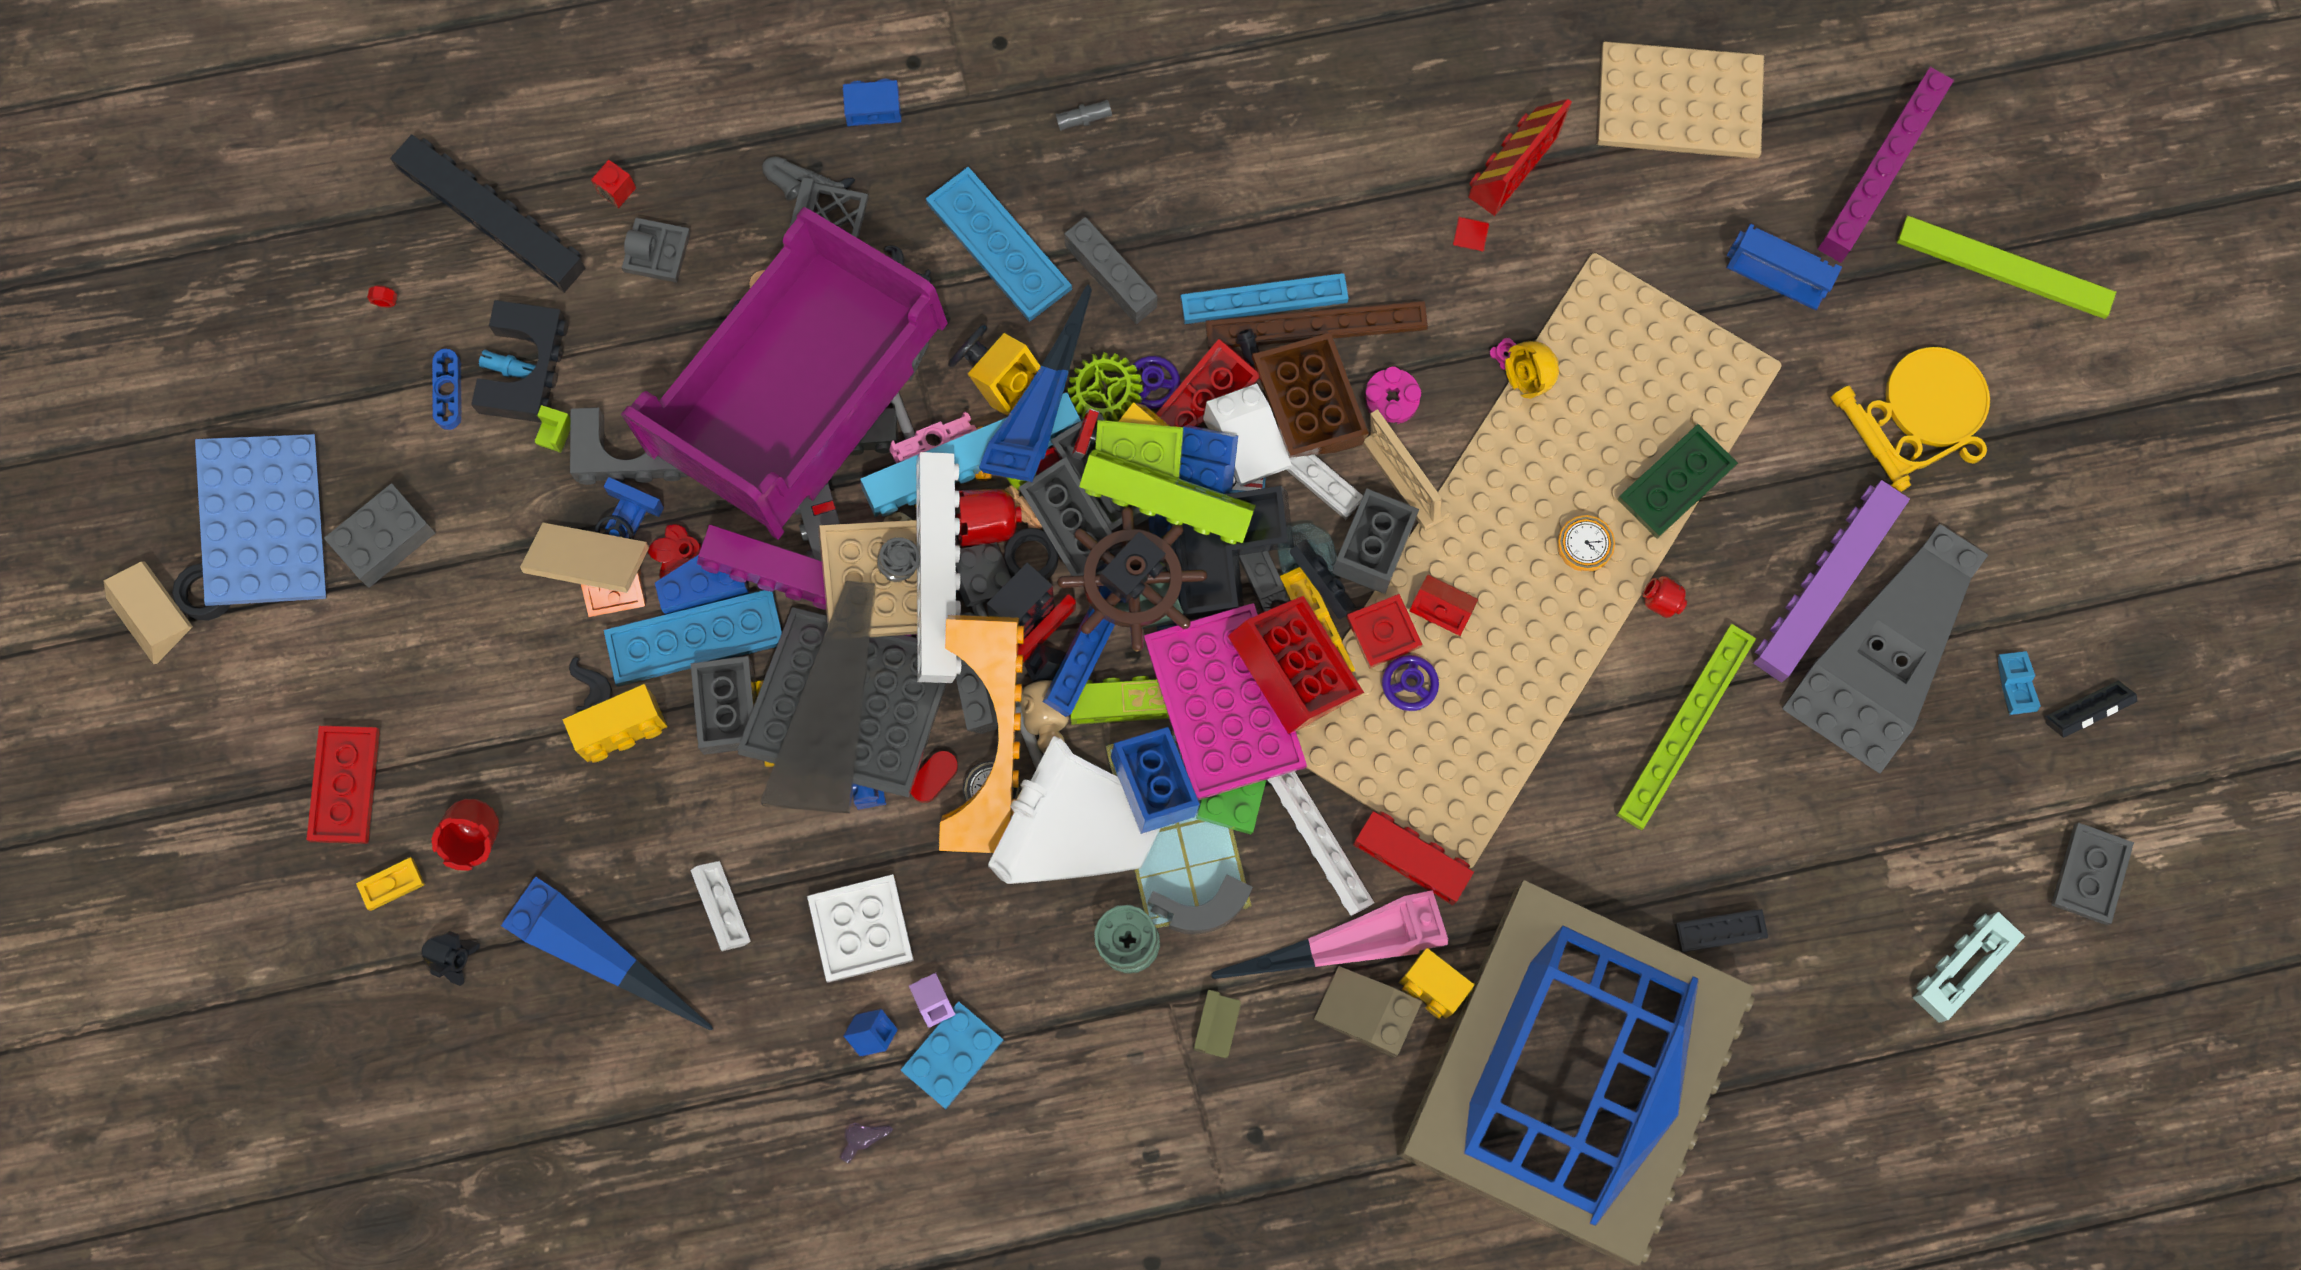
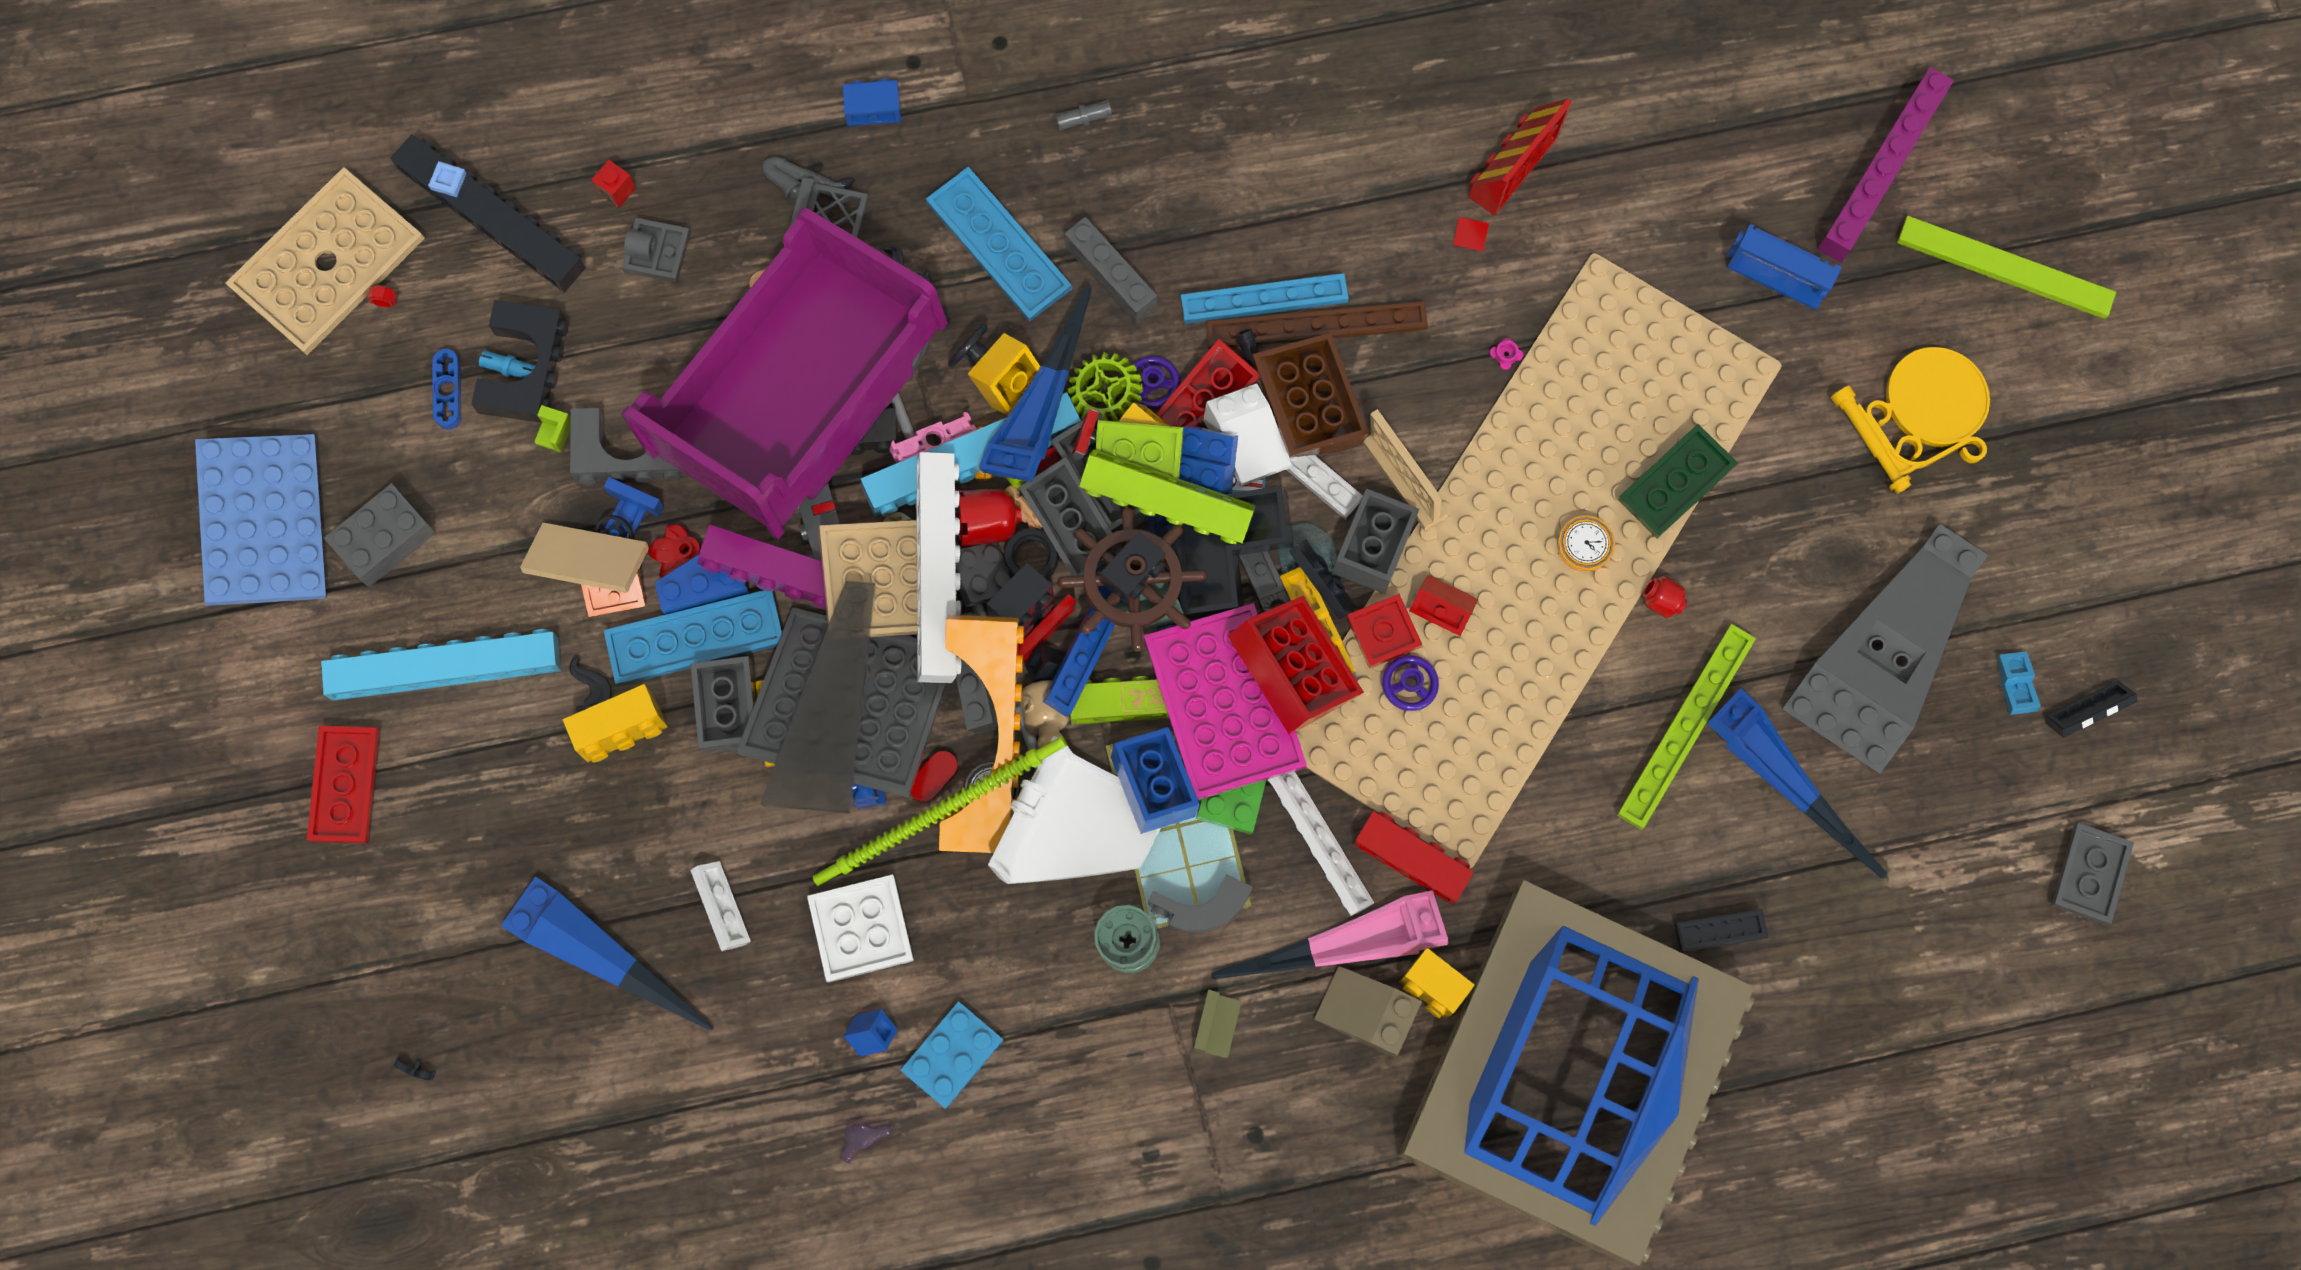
(146, 610): tan slope -> none
(180, 594): black tyre -> none
(284, 276): none -> tan plate
(390, 884): yellow plate -> none
(415, 1070): none -> black piece
(441, 665): none -> medium azure brick
(447, 179): none -> light blue tile
(447, 955): black brick -> none
(466, 834): red cylinder -> none
(898, 559): dark grey wheel -> none
(931, 1000): lavender brick -> none
(1033, 758): none -> lime hose
(1393, 380): dark pink plate -> none
(1532, 368): yellow cylinder -> none
(1680, 100): tan plate -> none
(1759, 746): none -> blue plate
(1831, 580): medium lavender brick -> none
(1936, 1000): light aqua brick -> none

